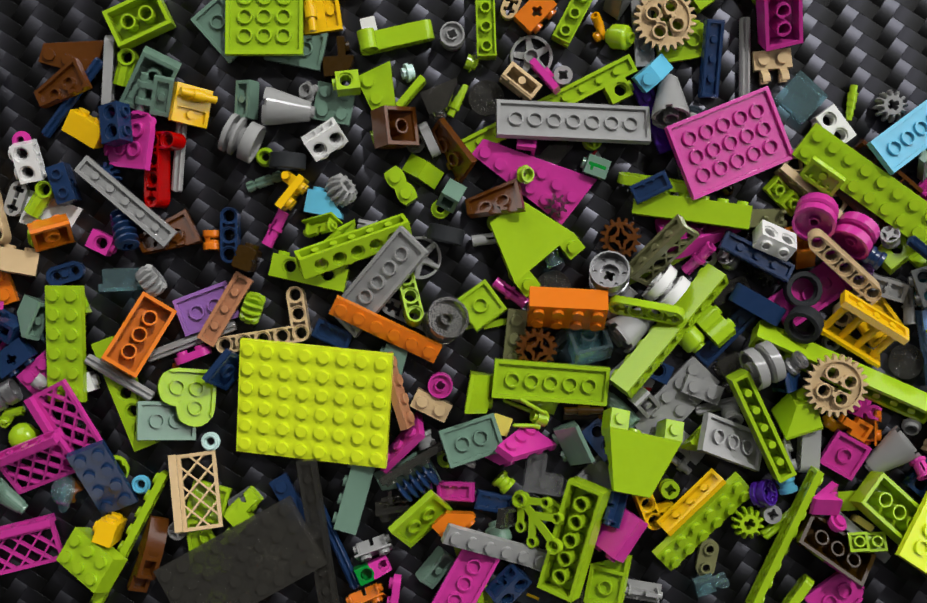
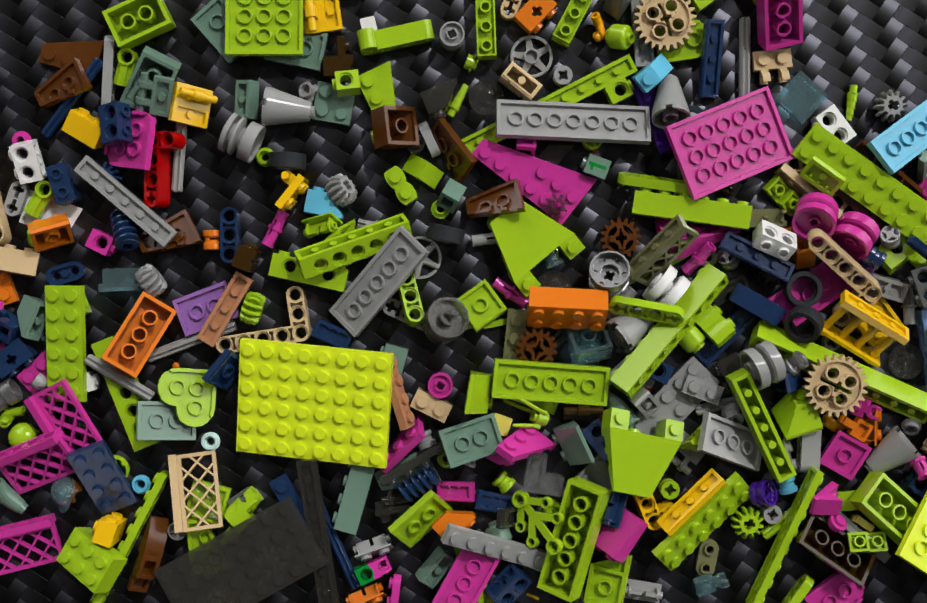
(184, 356): dark pink plate -> none
(263, 181): sand green axle -> none
(321, 135): white brick -> none
(385, 329): orange plate -> none
(407, 72): light aqua plate -> none
(411, 92): lime tile -> none
(525, 174): lime plate -> none
(545, 75): dark pink plate -> none
(650, 187): dark blue plate -> none

